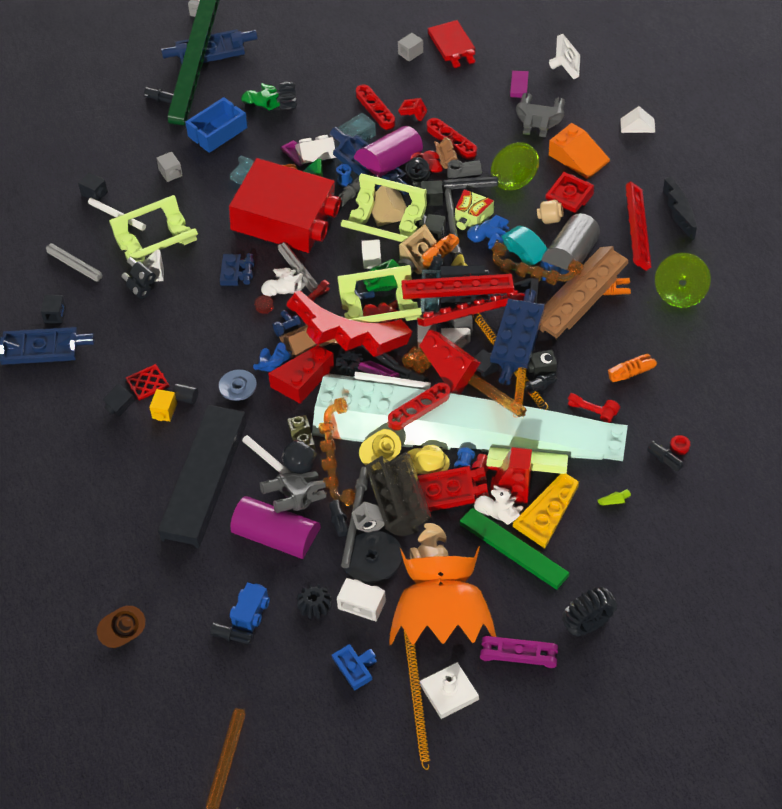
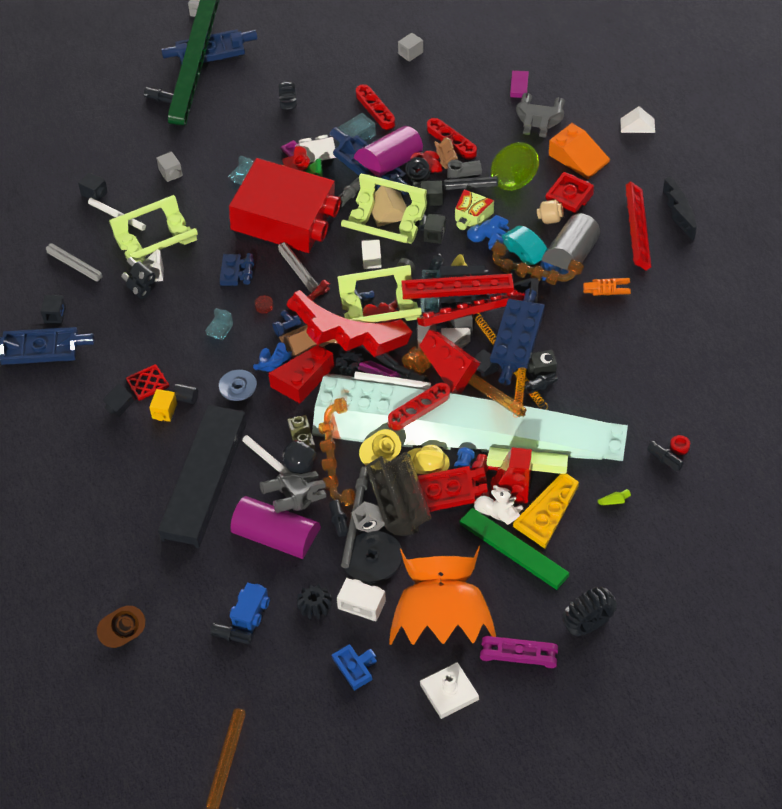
(216, 124): blue piece -> none
(220, 324): none -> clear light blue bracket
(264, 98): green animal -> none
(286, 283): white animal -> none
(299, 160): none -> red plate
(344, 175): blue bush -> none
(382, 283): green slope -> none
(413, 106): red bracket -> none
(415, 246): tan slope -> none
(417, 701): light orange piece -> none
(428, 541): tan animal -> none
(442, 247): orange hinge -> none
(452, 42): red tile -> none
(452, 222): dark grey bar -> none
(566, 56): white tile -> none
(582, 291): medium nougat slope -> none
(607, 411): red brick -> none
(632, 367): orange hinge -> none
(687, 268): clear neon green dish -> none

